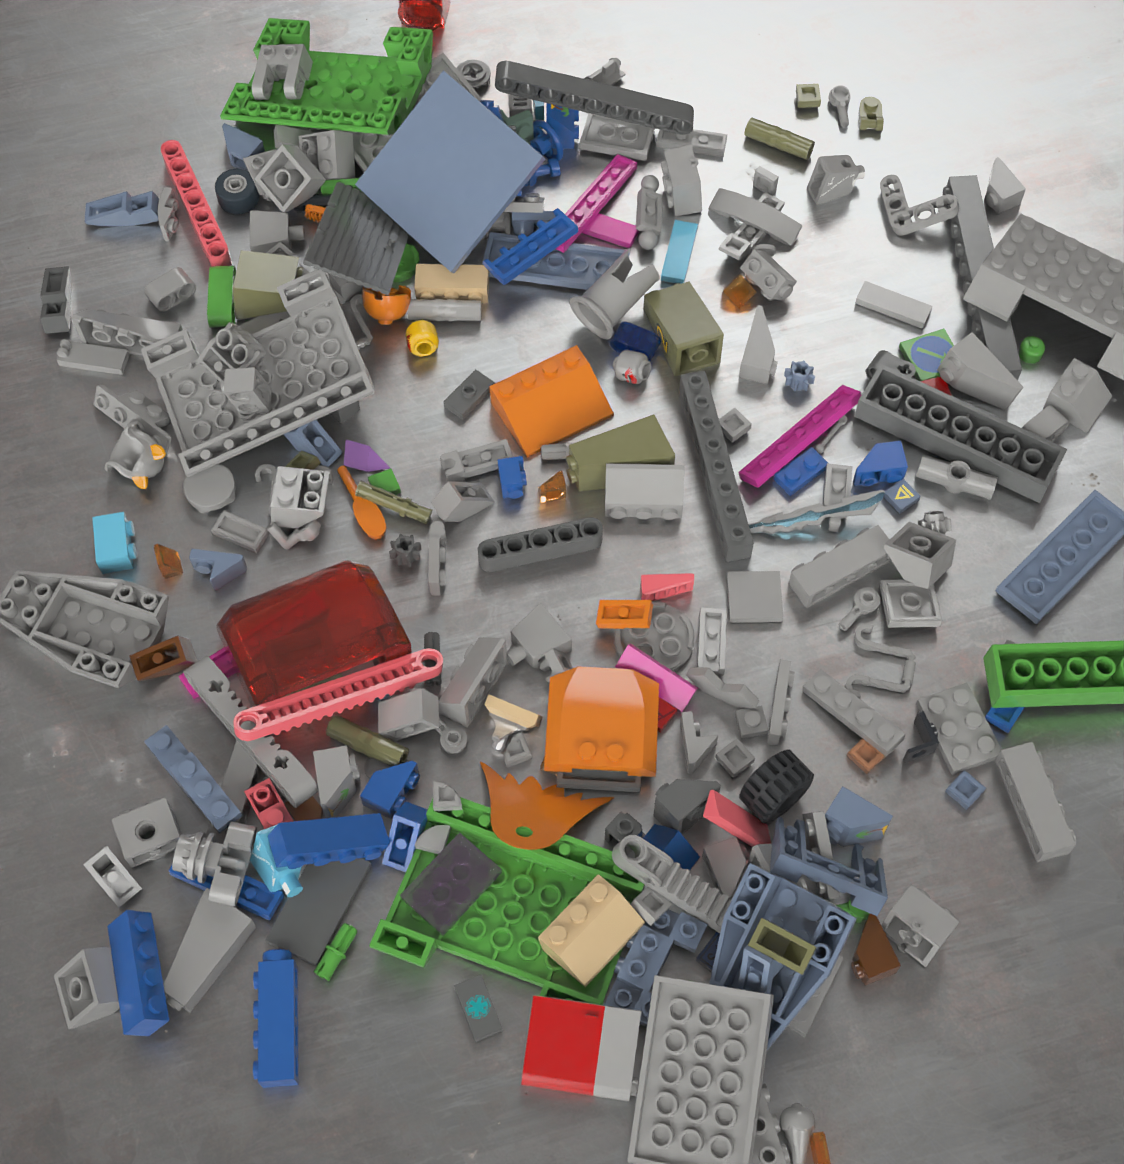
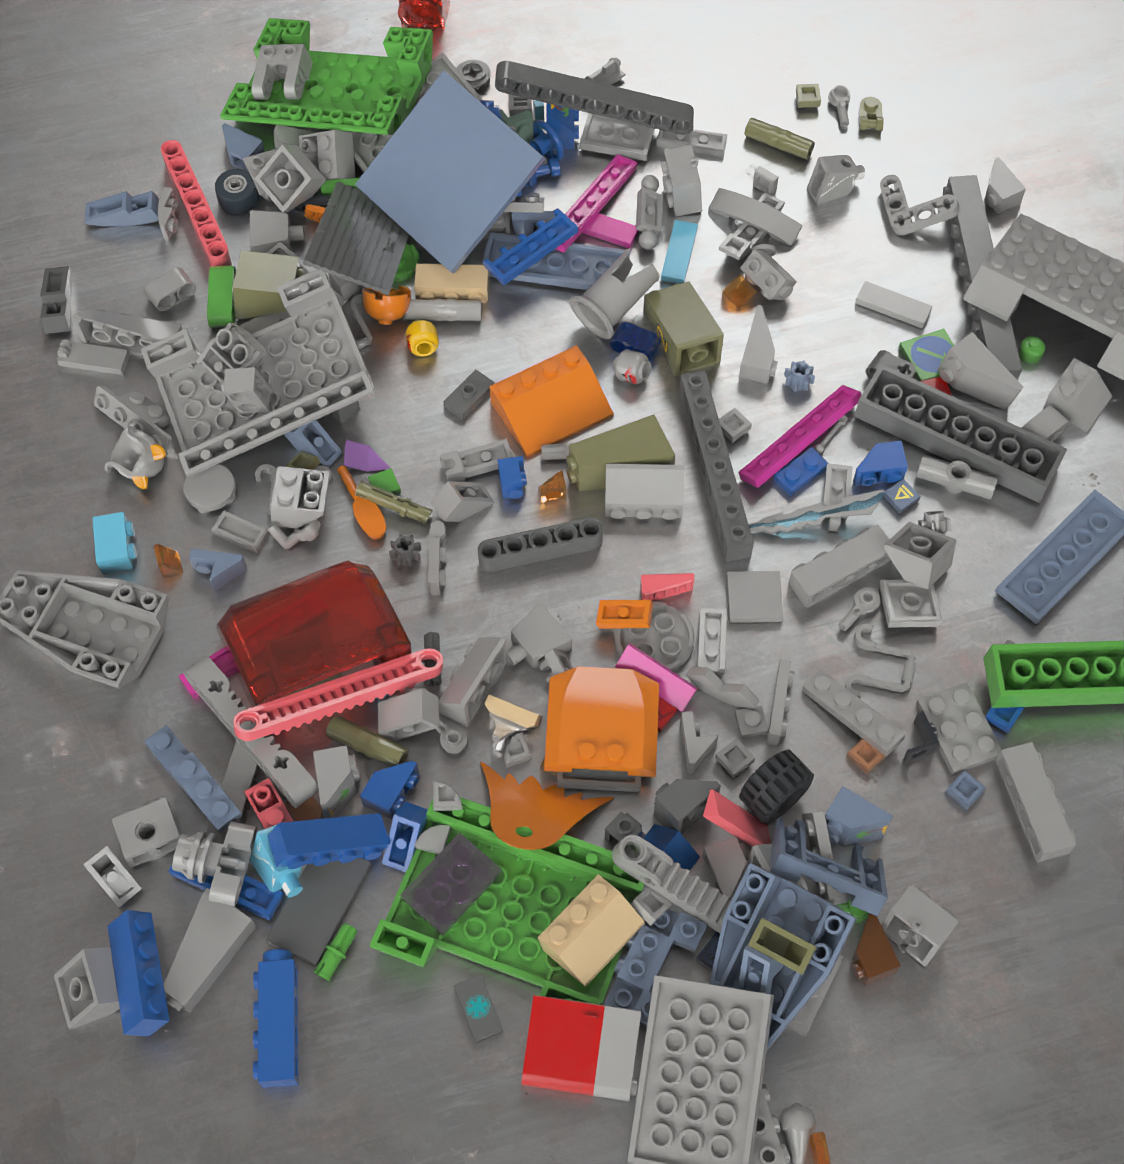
(163, 658): reddish brown slope -> none

